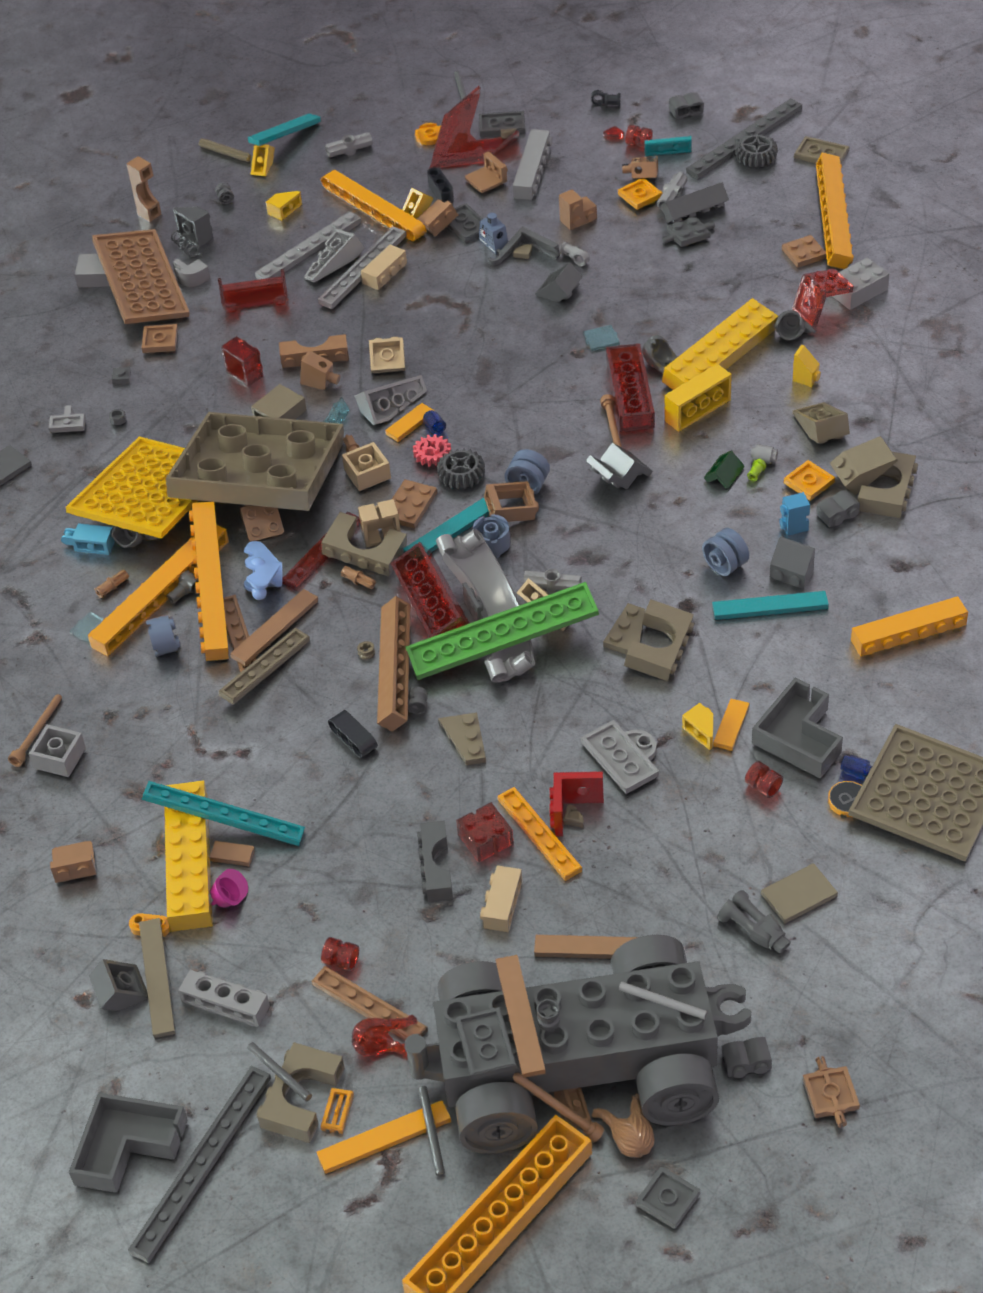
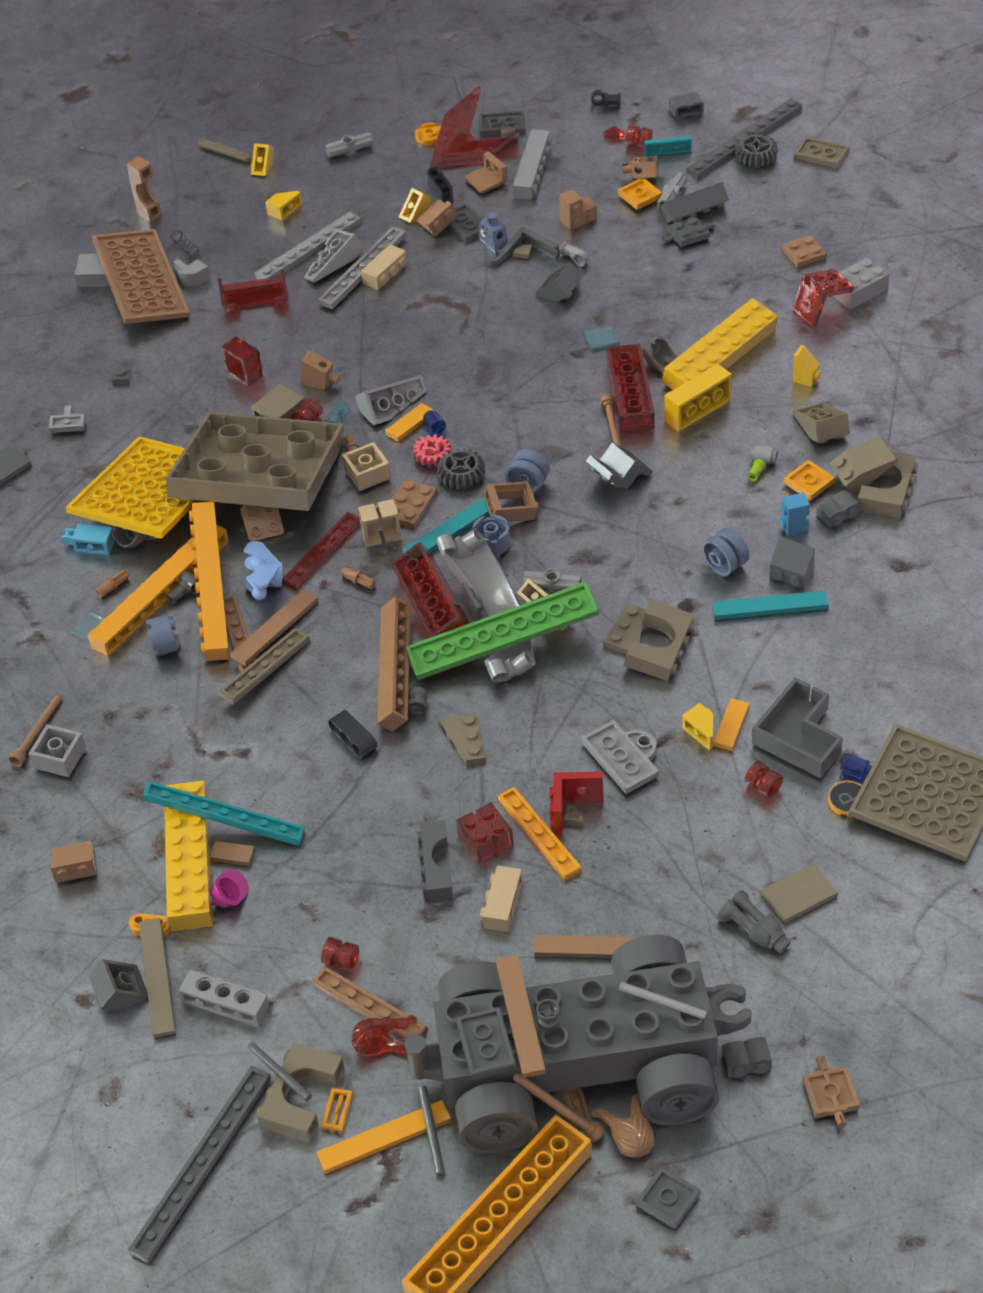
(117, 417): dark grey tile -> none
(120, 1128): dark grey piece -> none
(159, 338): medium nougat plate -> none
(194, 224): dark grey slope -> none
(224, 193): dark grey wheel -> none
(284, 129): teal tile -> none
(308, 410): none -> clear red wheel
(334, 350): medium nougat arch -> none
(366, 654): dark tan bush -> none
(373, 204): light orange beam -> none
(377, 559): dark tan arch -> none
(387, 355): tan plate -> none
(725, 469): dark green panel -> none
(792, 325): dark grey hair -> none
(834, 211): light orange brick -> none
(909, 626): light orange brick -> none

